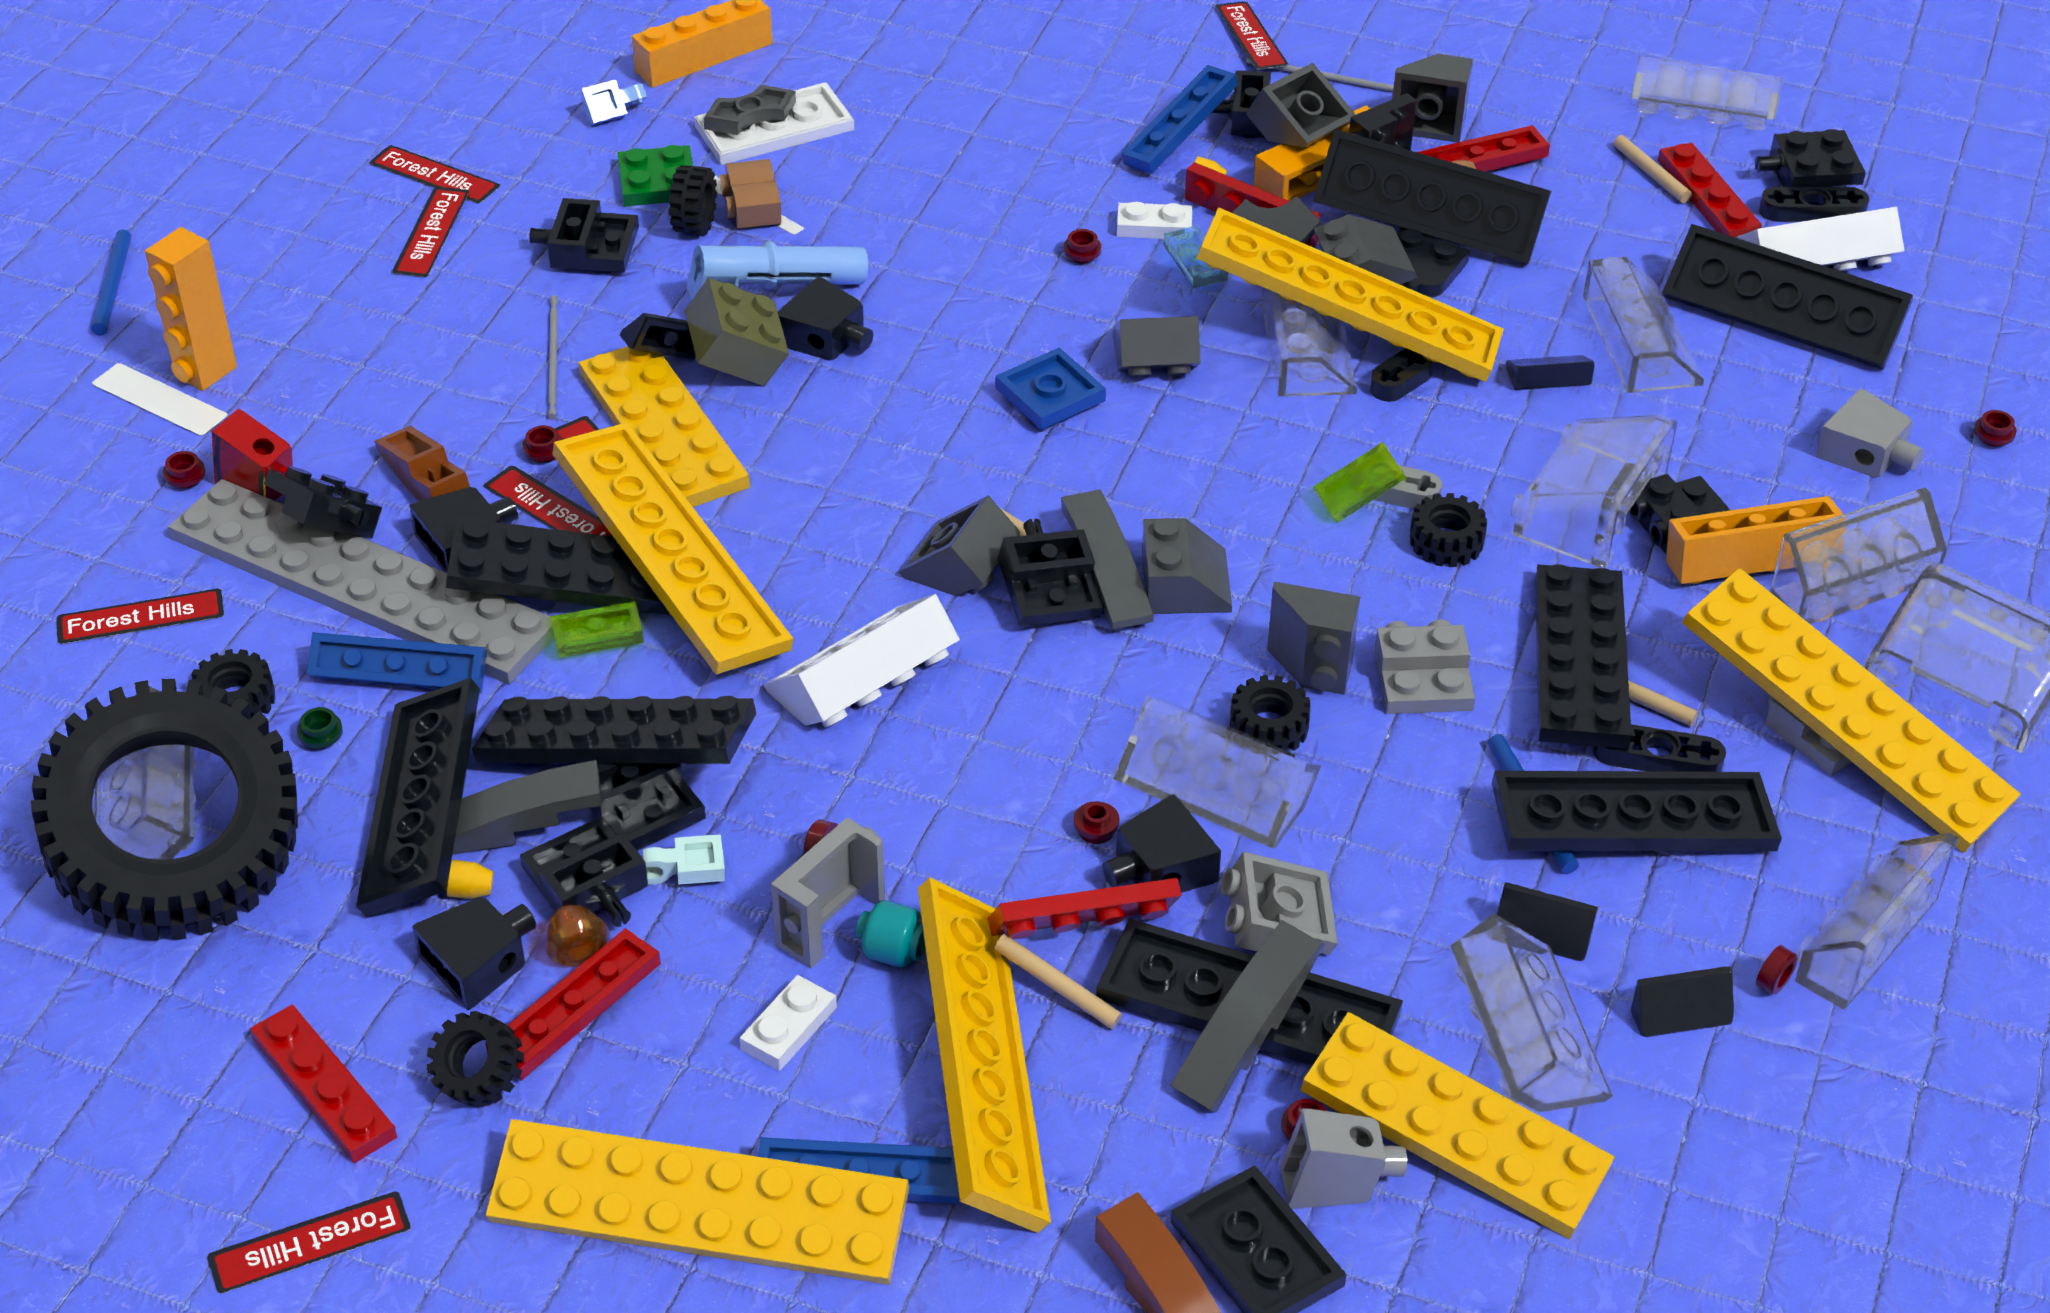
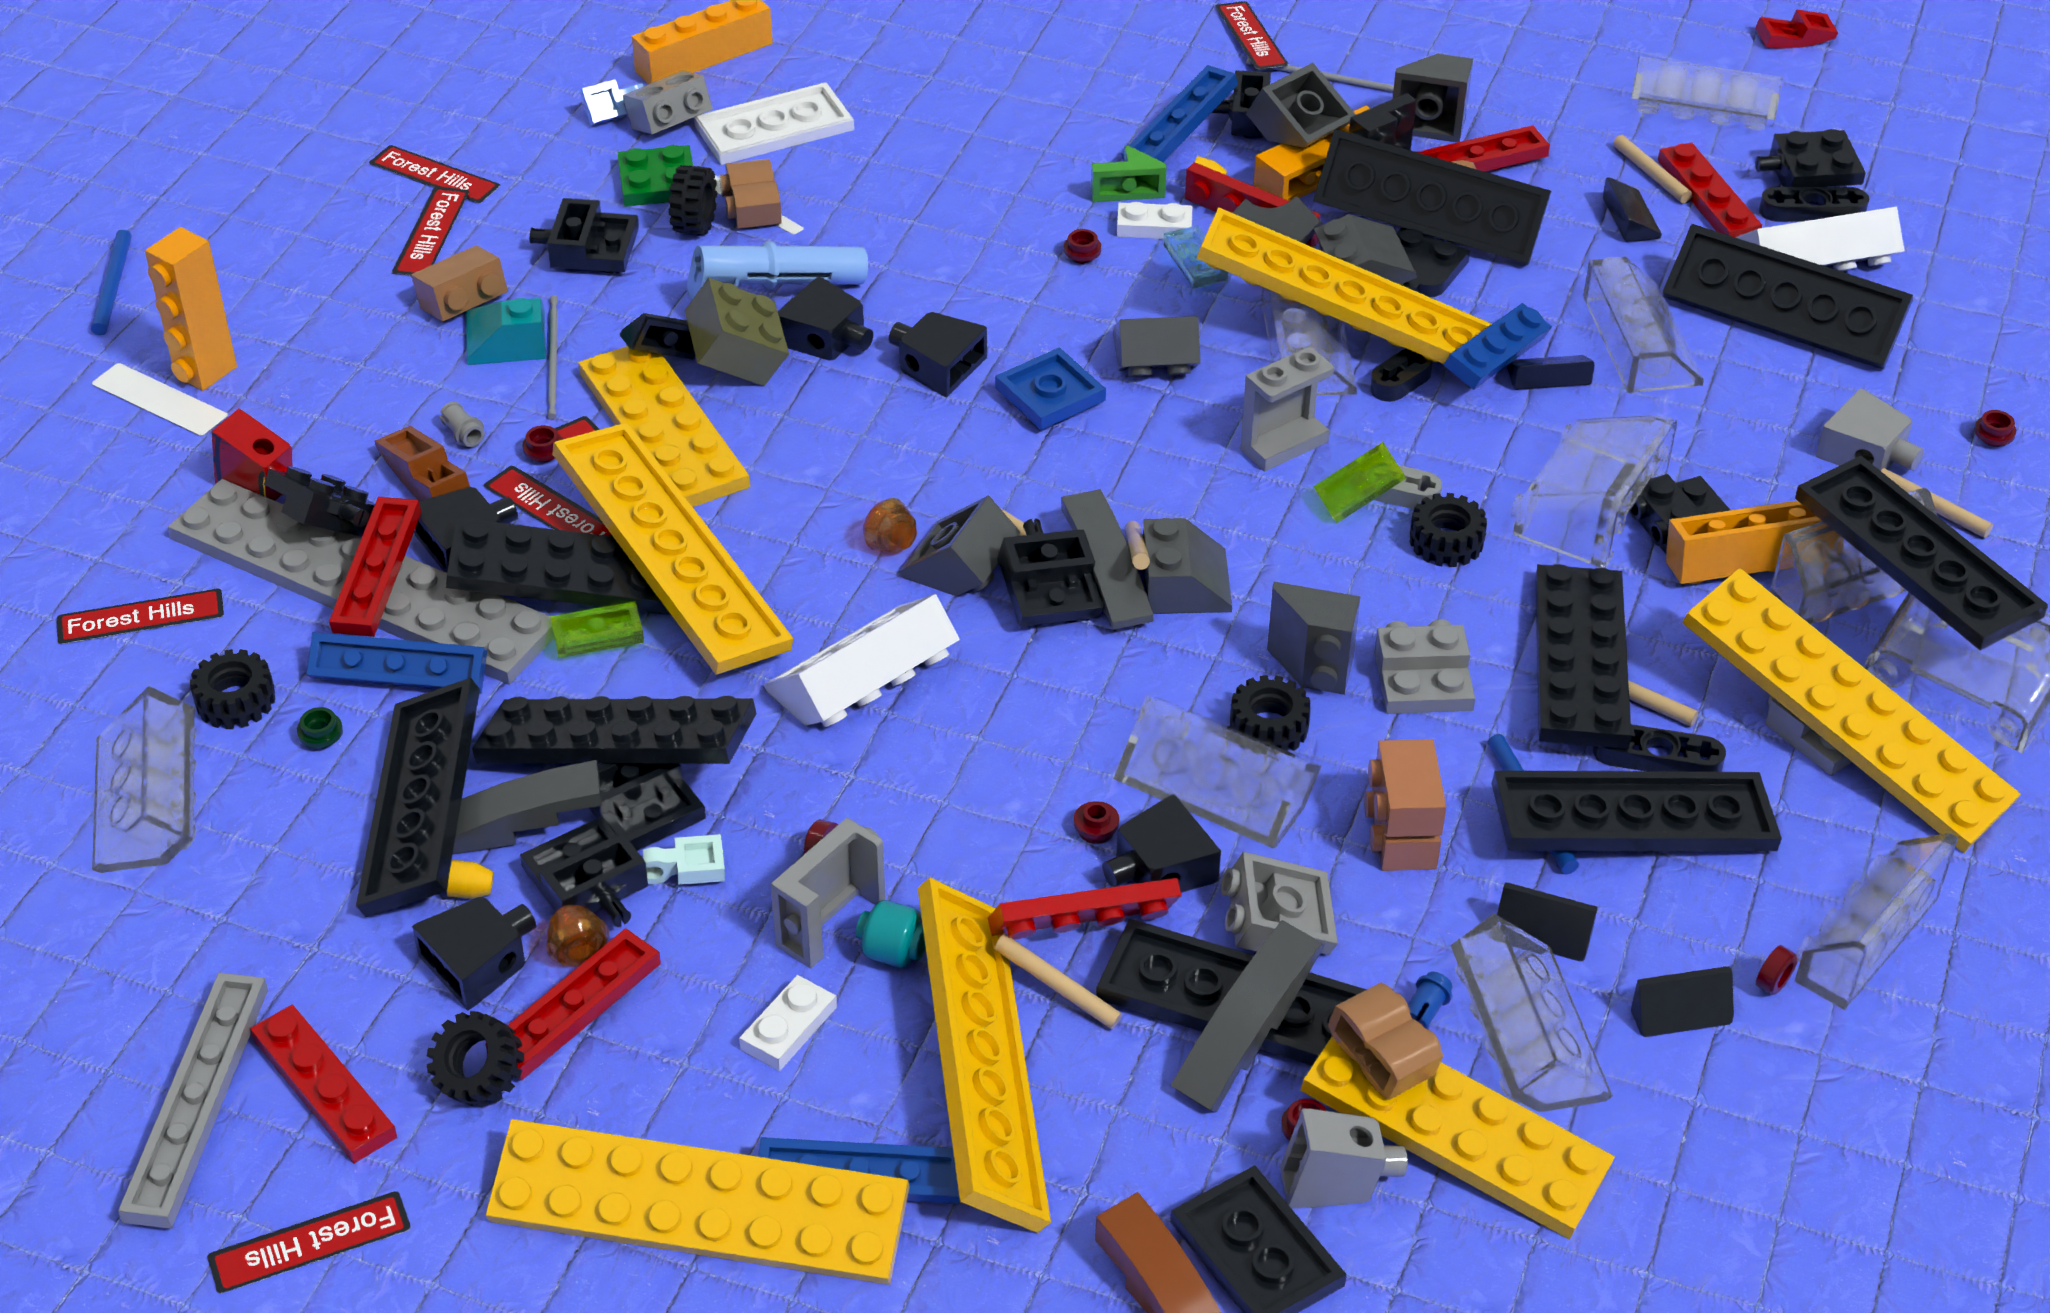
(171, 889): black tyre -> none
(183, 469): dark red plate -> none
(193, 1102): none -> light grey plate
(375, 567): none -> red plate
(459, 283): none -> medium nougat brick
(466, 429): none -> light grey pin
(506, 332): none -> teal slope
(667, 102): none -> light grey brick
(738, 113): dark grey tile -> none
(889, 526): none -> clear orange cone
(940, 350): none -> black torso
(1133, 179): none -> bright green slope
(1136, 545): none -> tan bar
(1281, 409): none -> light grey panel
(1385, 1040): none -> medium nougat brick
(1405, 805): none -> nougat piece
(1431, 994): none -> blue pin
(1498, 345): none -> blue plate
(1629, 211): none -> black slope
(1803, 30): none -> red slope
(1921, 552): none -> black plate
(1946, 508): none -> tan bar

